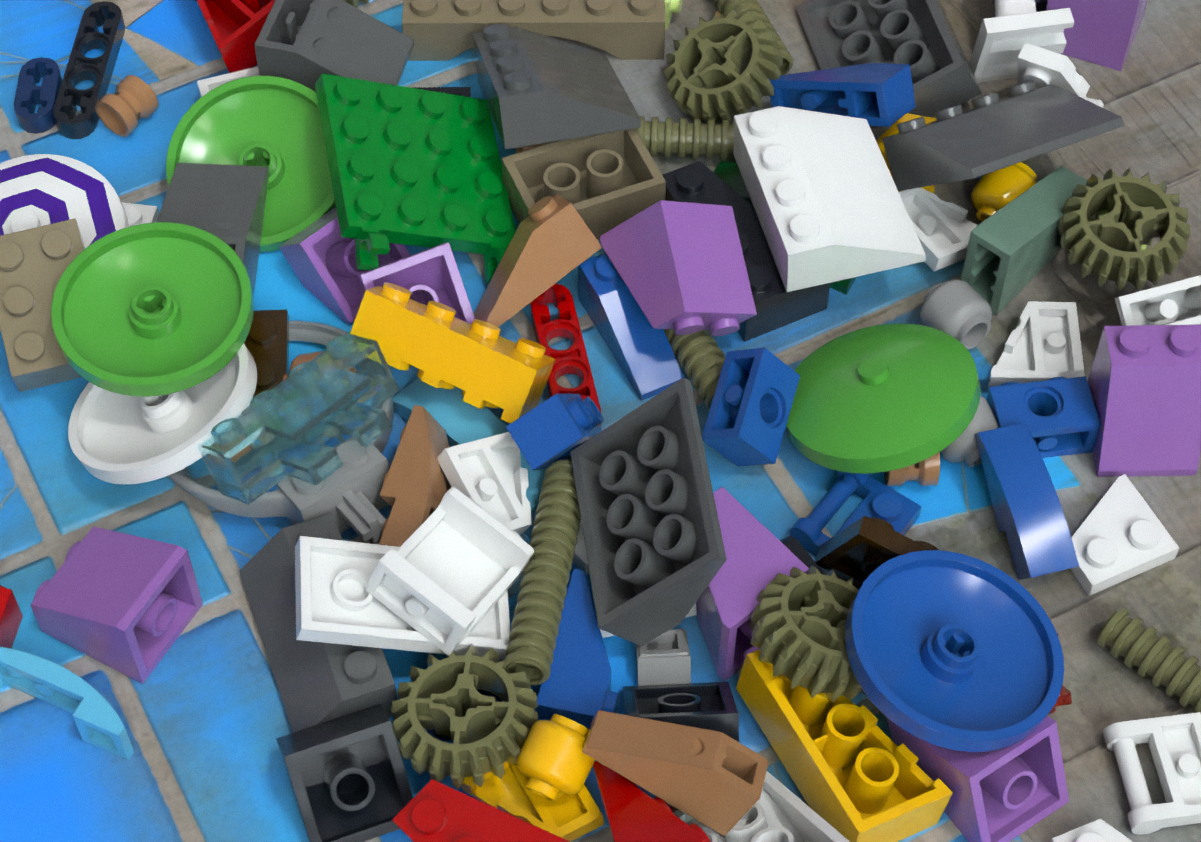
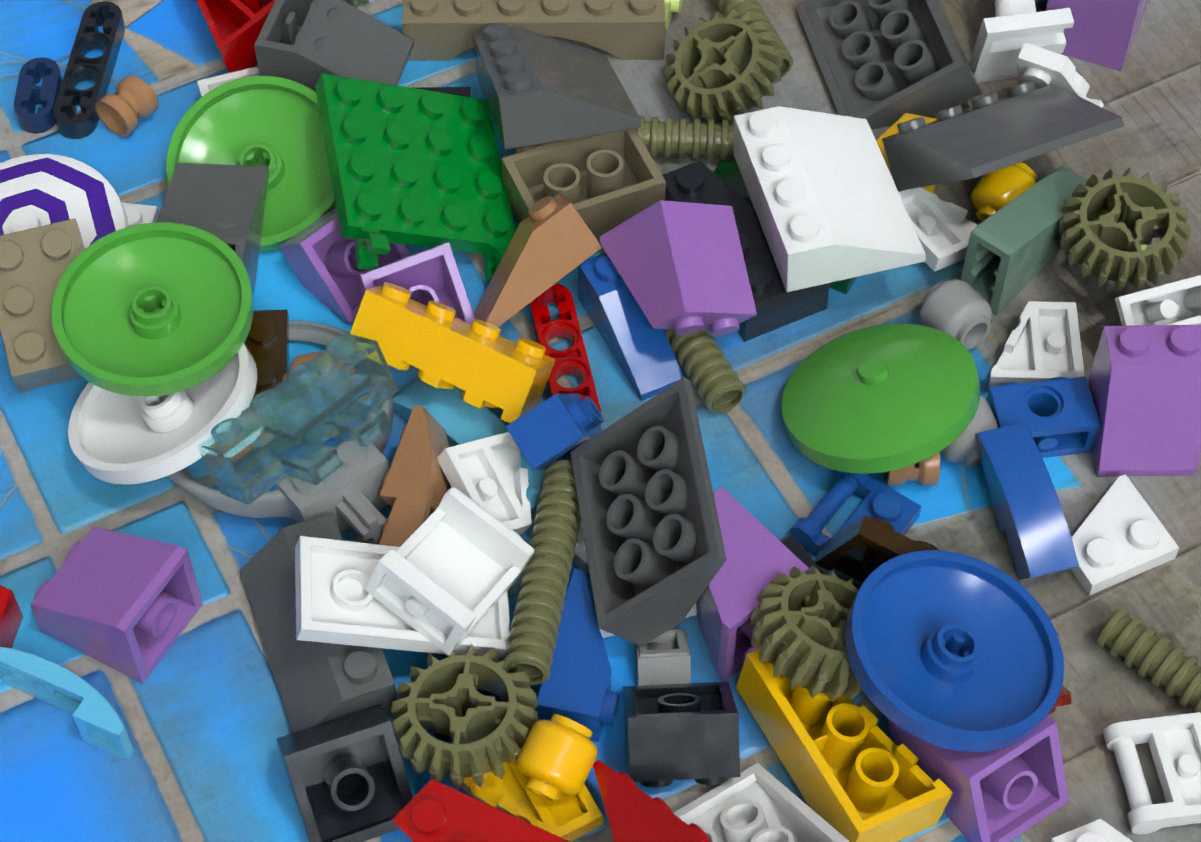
(681, 764): medium nougat slope -> none
(750, 407): blue brick -> none
(863, 91): blue slope -> none

